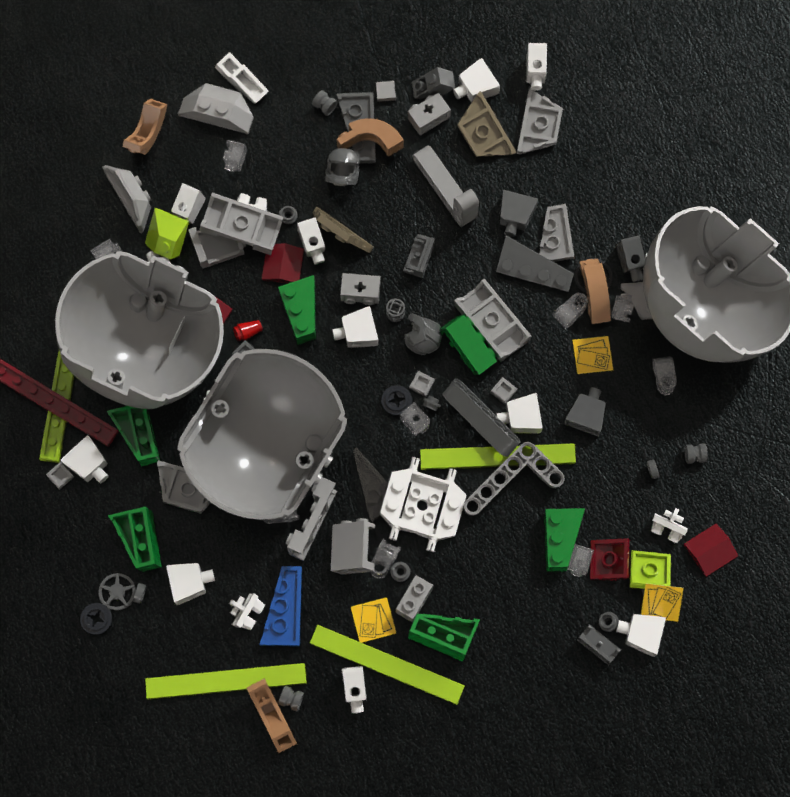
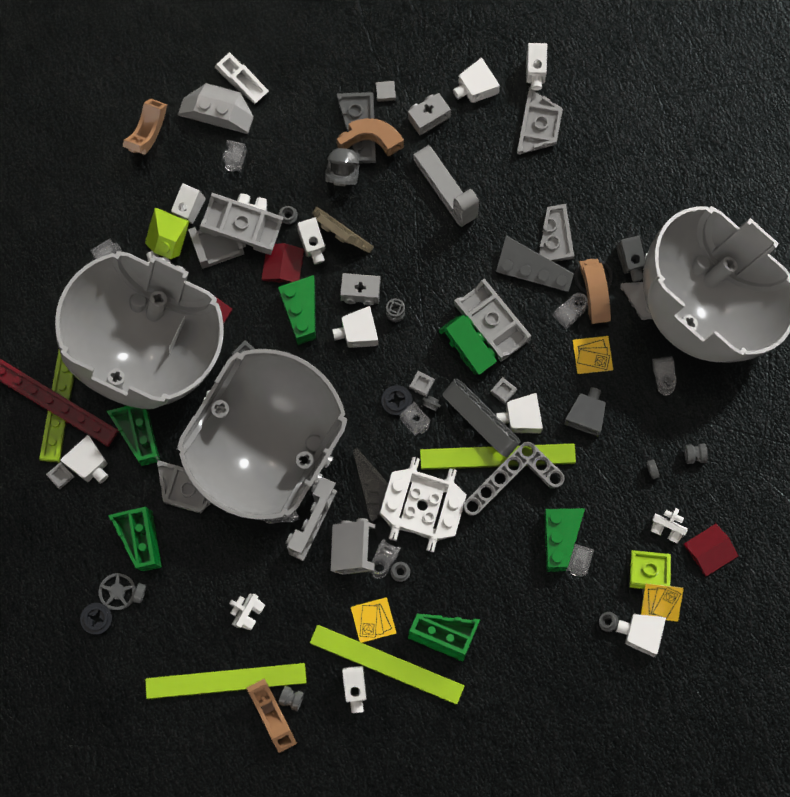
(130, 194): light grey wedge -> none
(188, 581): white torso -> none
(246, 330): red cone -> none
(284, 617): blue wing -> none
(324, 102): dark grey wheel -> none
(414, 598): light grey brick -> none
(419, 255): dark grey hinge -> none
(424, 336): dark grey helmet -> none
(433, 82): dark grey slope -> none
(484, 131): dark tan wing -> none
(516, 211): dark grey torso -> none
(599, 644): dark grey hinge -> none
(609, 559): dark red slope -> none
(622, 307): clear brick -> none

